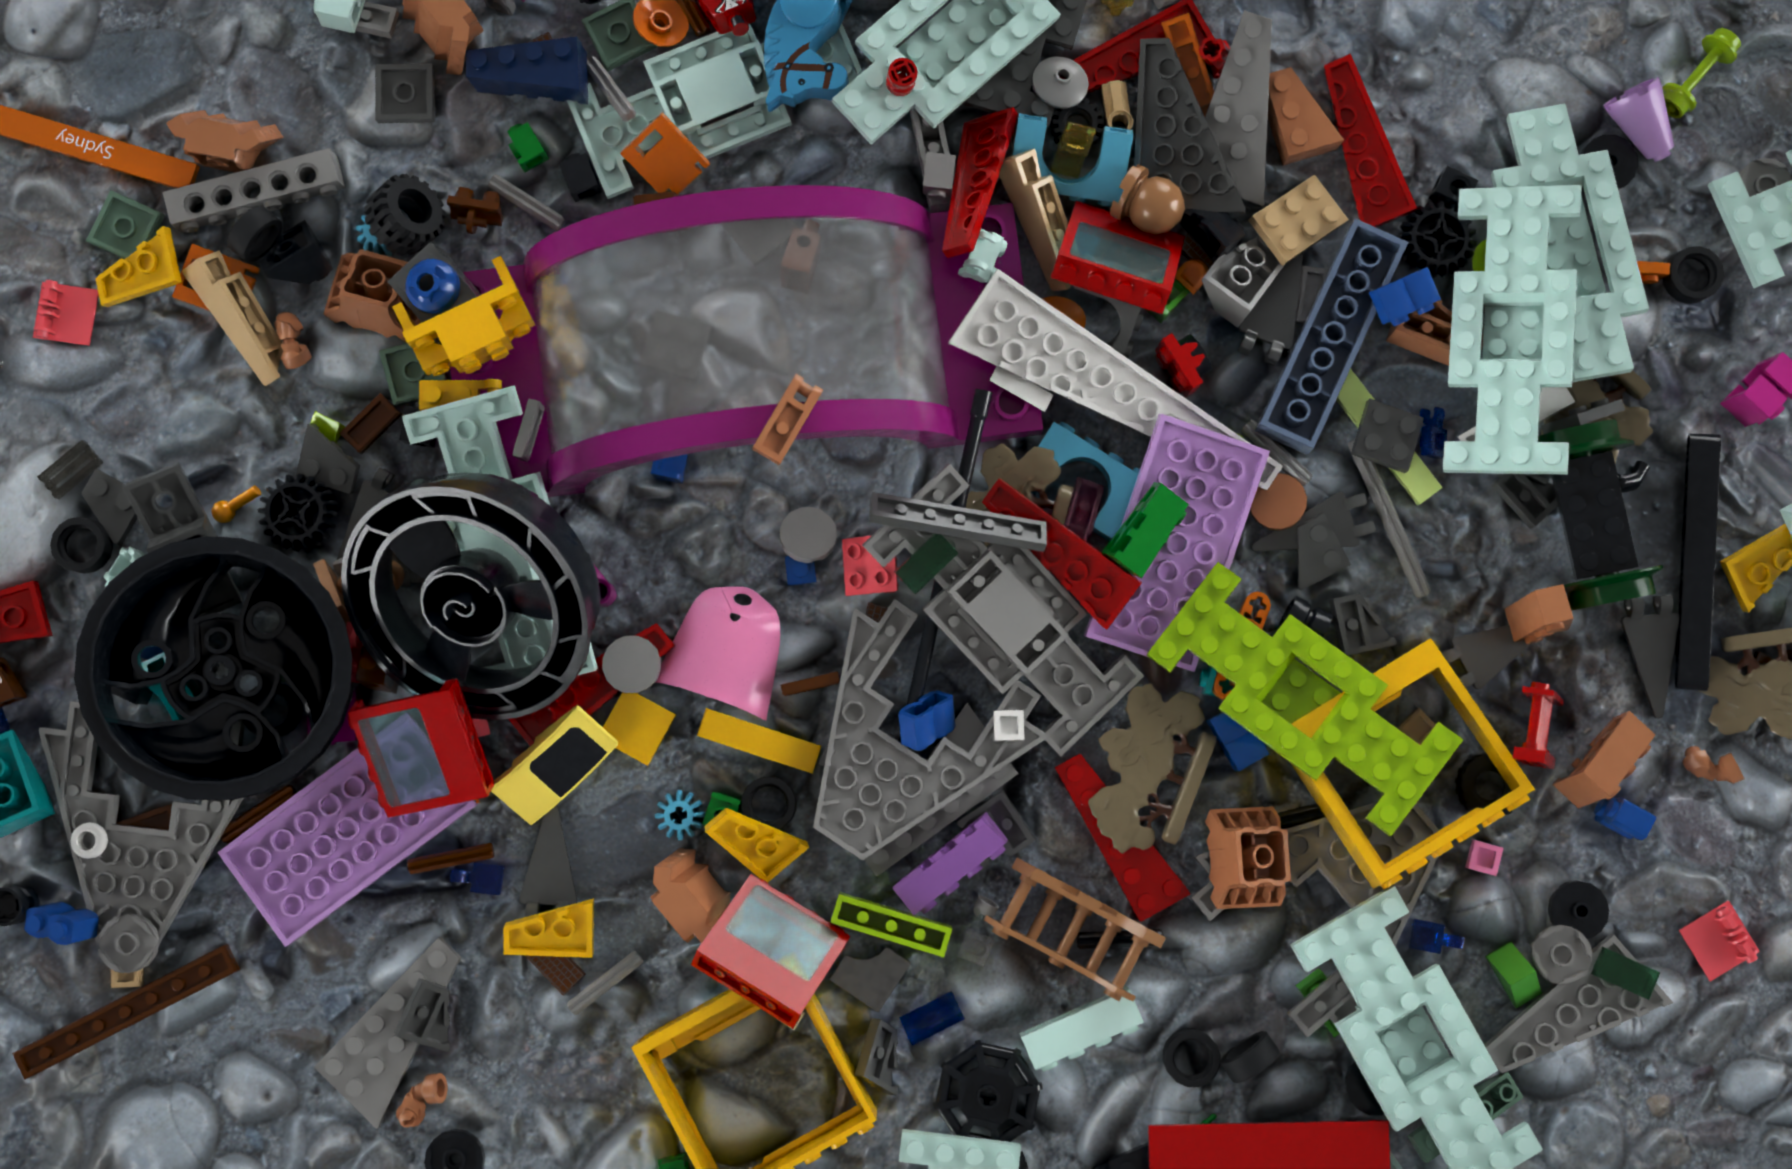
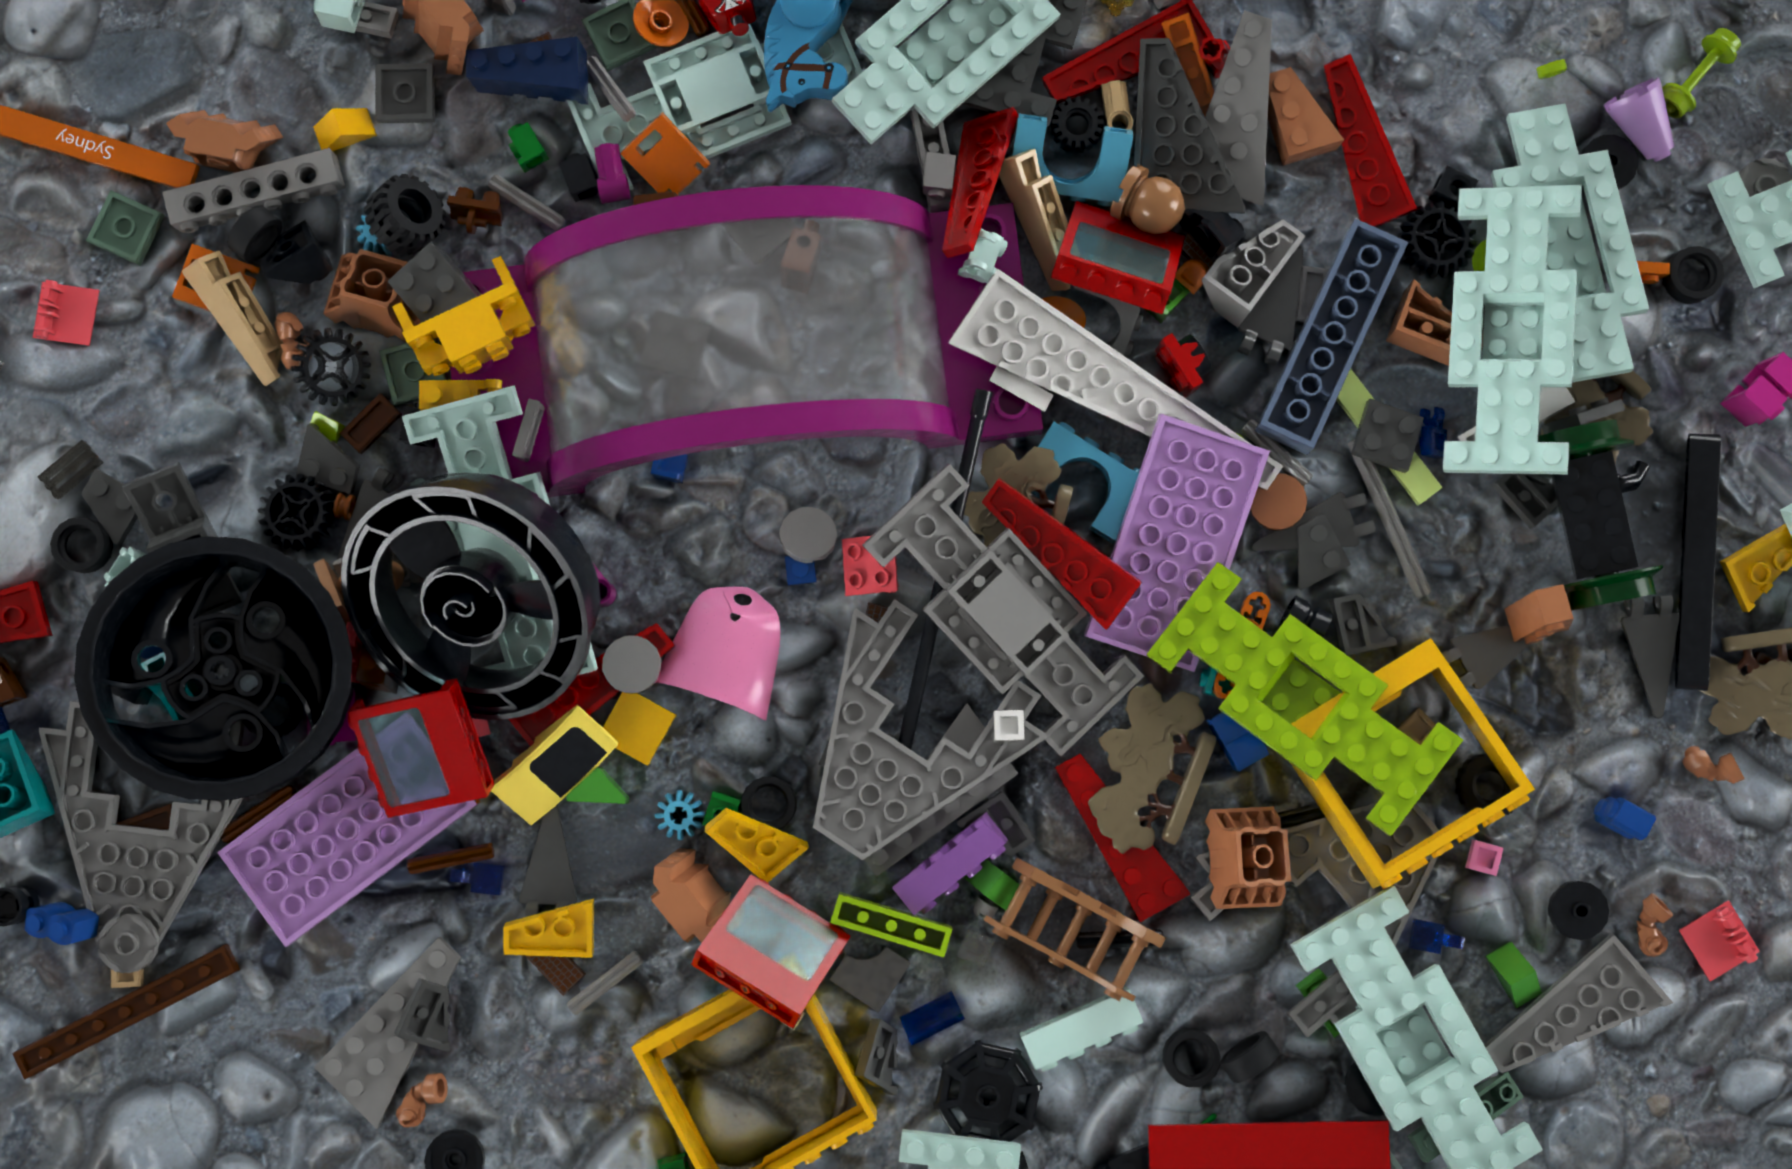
(100, 840): white piece -> none
(141, 273): yellow wing -> none
(224, 511): light orange bar -> none
(339, 376): none -> black gear
(344, 127): none -> yellow slope
(344, 506): none -> dark orange bush
(441, 295): blue piece -> none
(598, 788): none -> bright green slope
(612, 181): none -> magenta piece
(759, 740): yellow slope -> none
(786, 420): nougat plate -> none
(810, 684): reddish brown tile -> none
(899, 83): red wheel -> none
(926, 562): clear green tile -> none
(927, 720): blue brick -> none
(957, 521): dark grey plate -> none
(994, 884): none -> bright green slope
(1057, 91): light grey dish -> none
(1072, 149): clear yellow slope -> none
(1084, 507): clear pink brick -> none
(1146, 529): green wedge -> none
(1298, 220): tan plate -> none
(1405, 296): blue brick -> none
(1534, 750): red fence -> none
(1551, 69): none -> lime tile
(1561, 954): light grey tile -> none
(1607, 761): nougat wedge -> none
(1625, 973): clear green tile -> none
(1650, 937): none -> nougat arm

